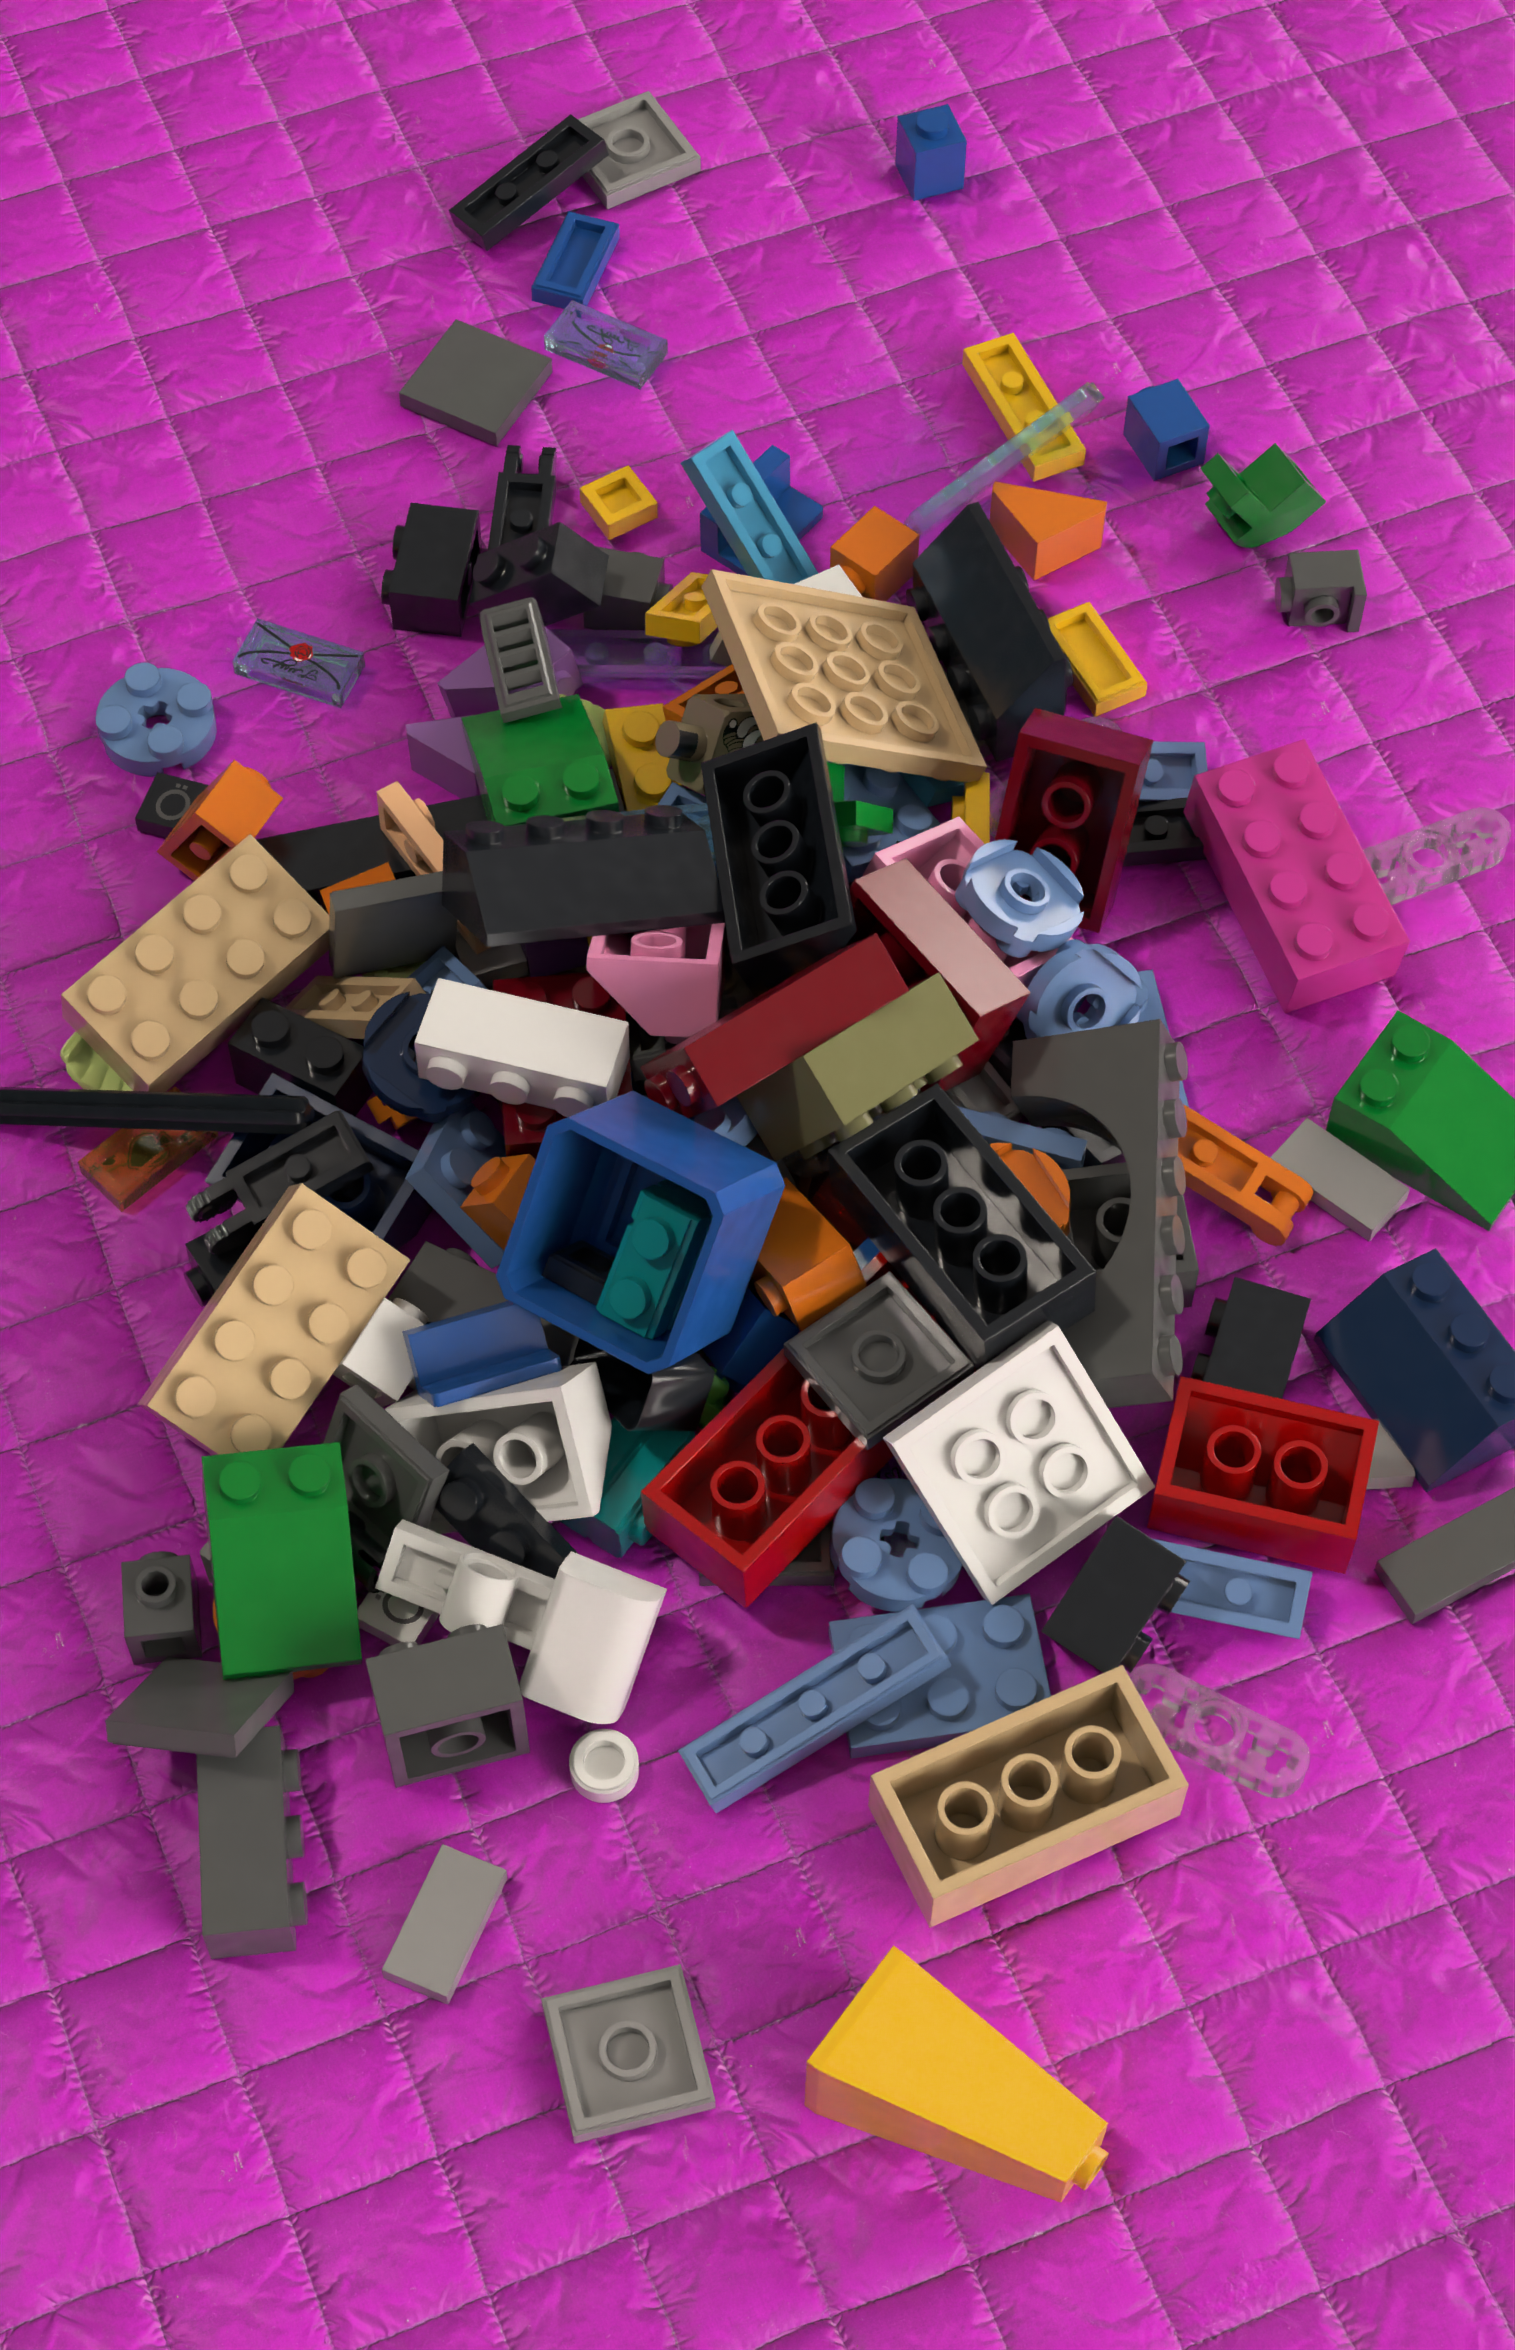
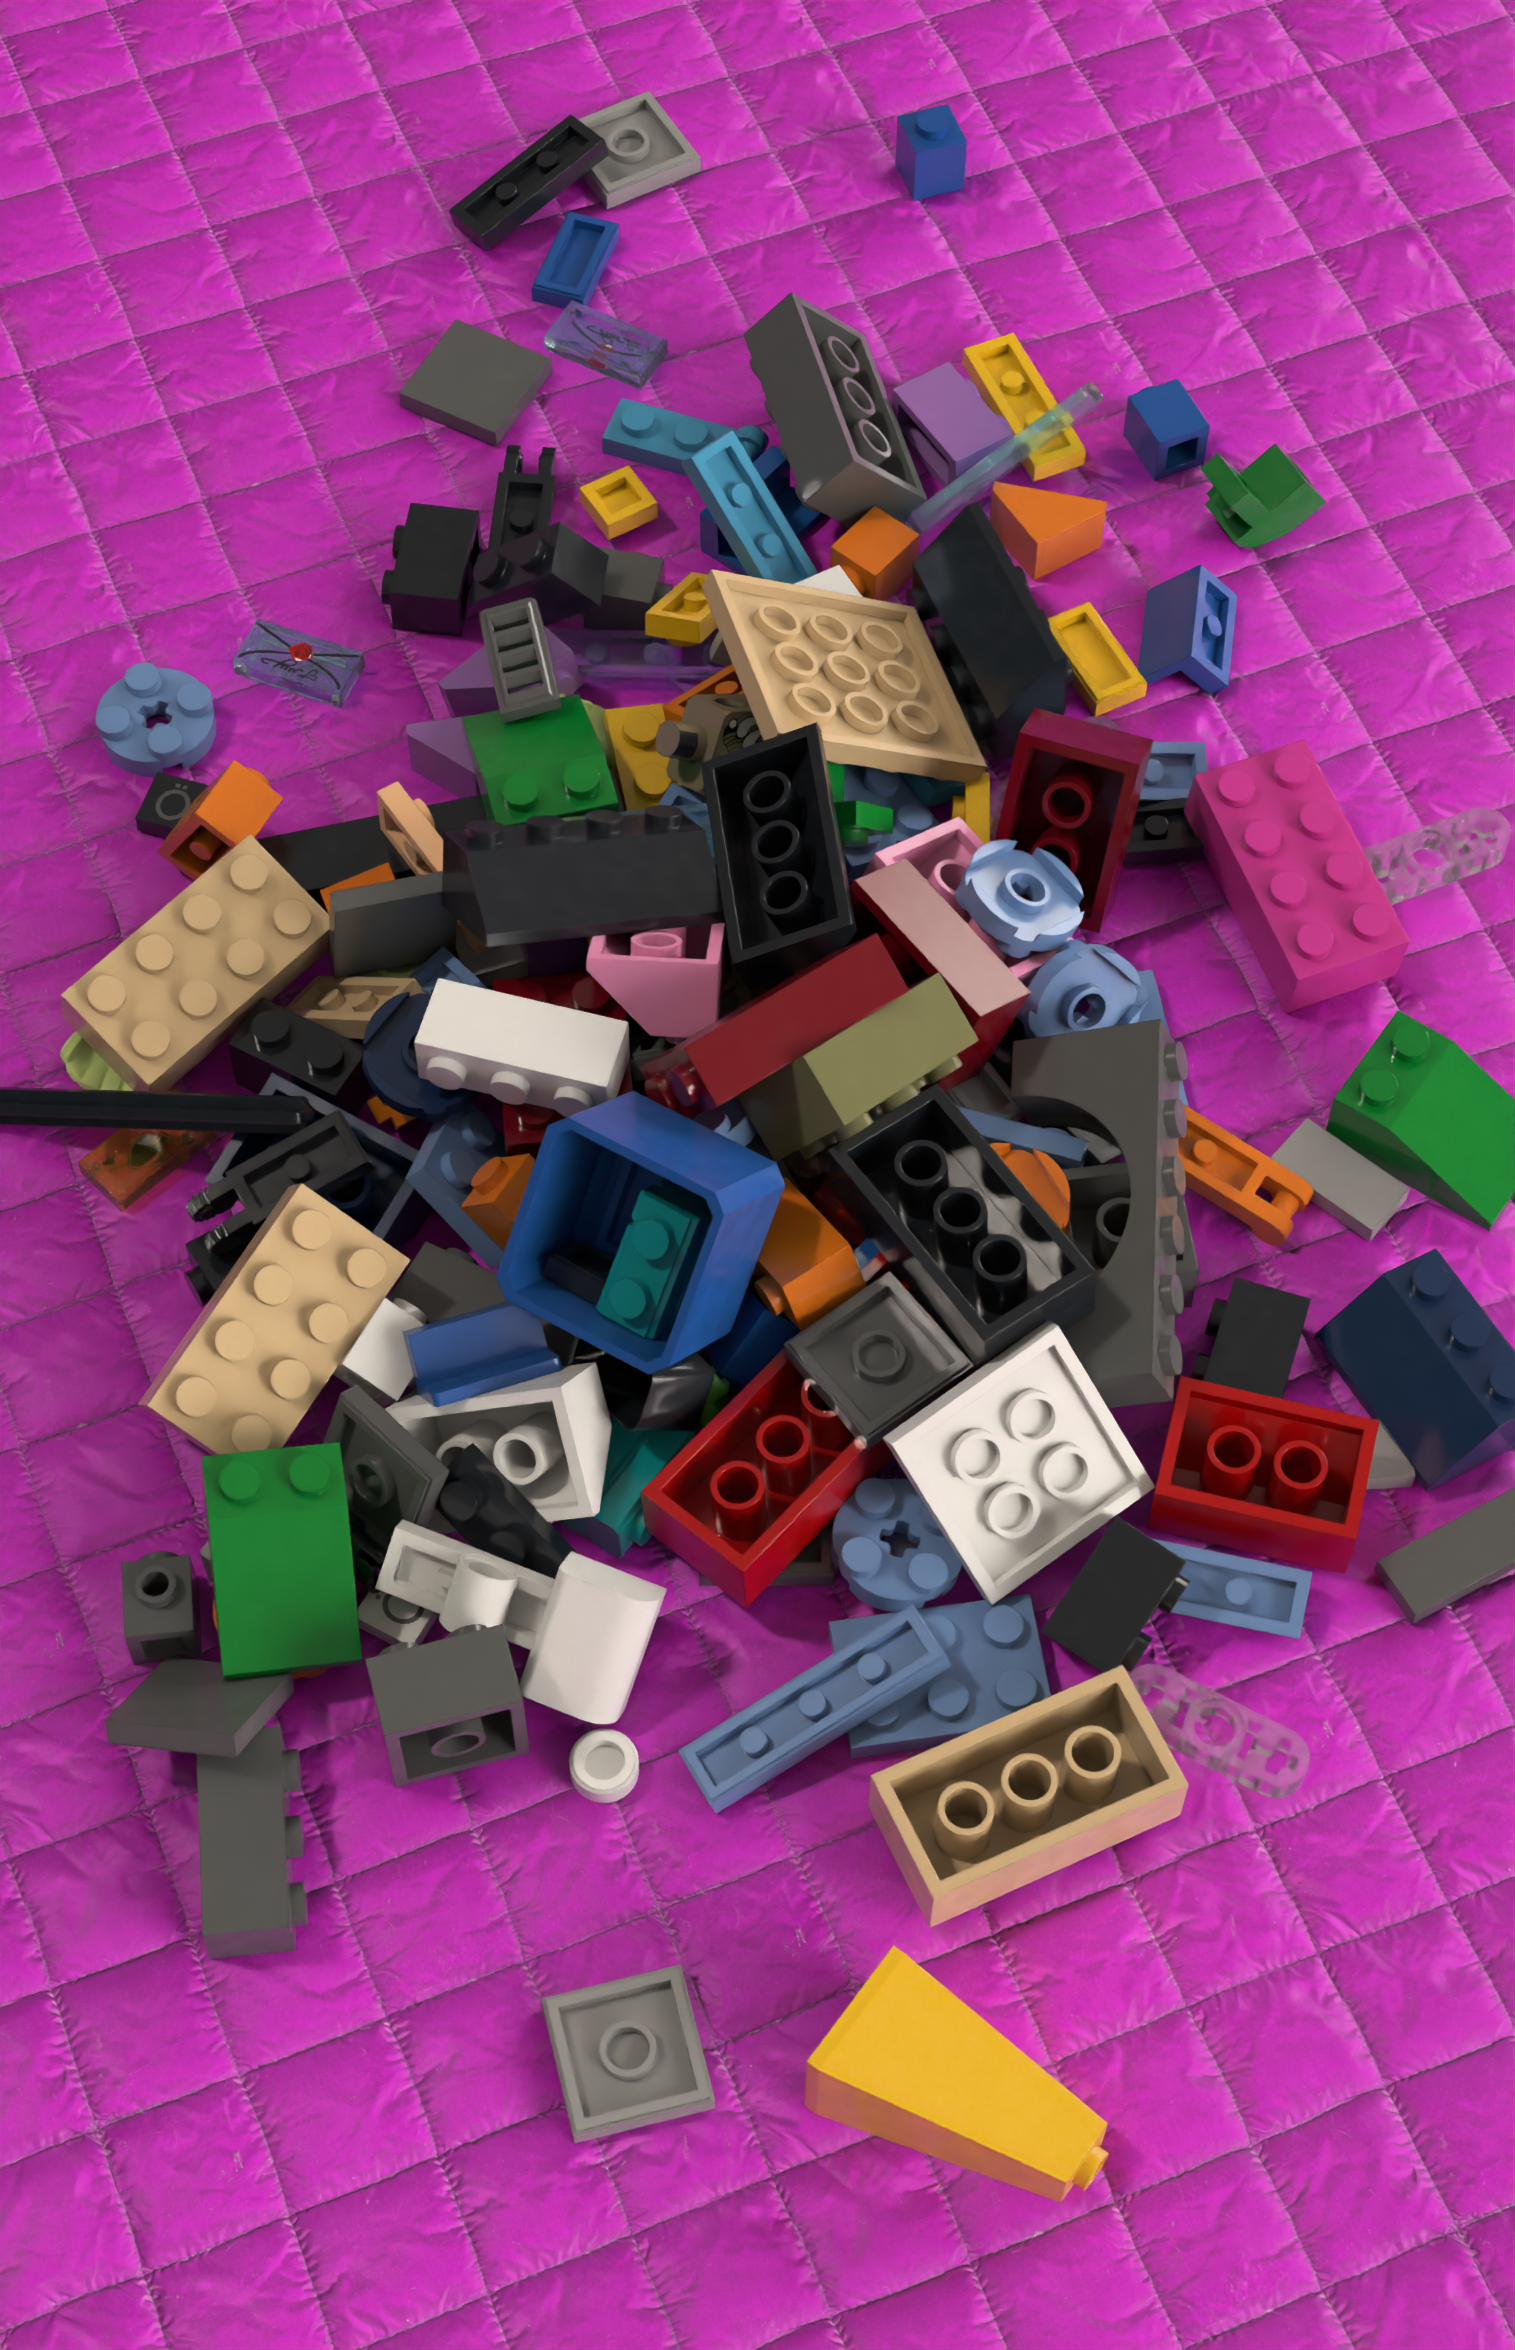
(444, 1924): light grey tile -> none
(667, 437): none -> dark azure plate
(832, 414): none -> dark grey brick
(947, 422): none -> medium lavender brick
(1189, 630): none -> blue panel
(1322, 589): dark grey brick -> none

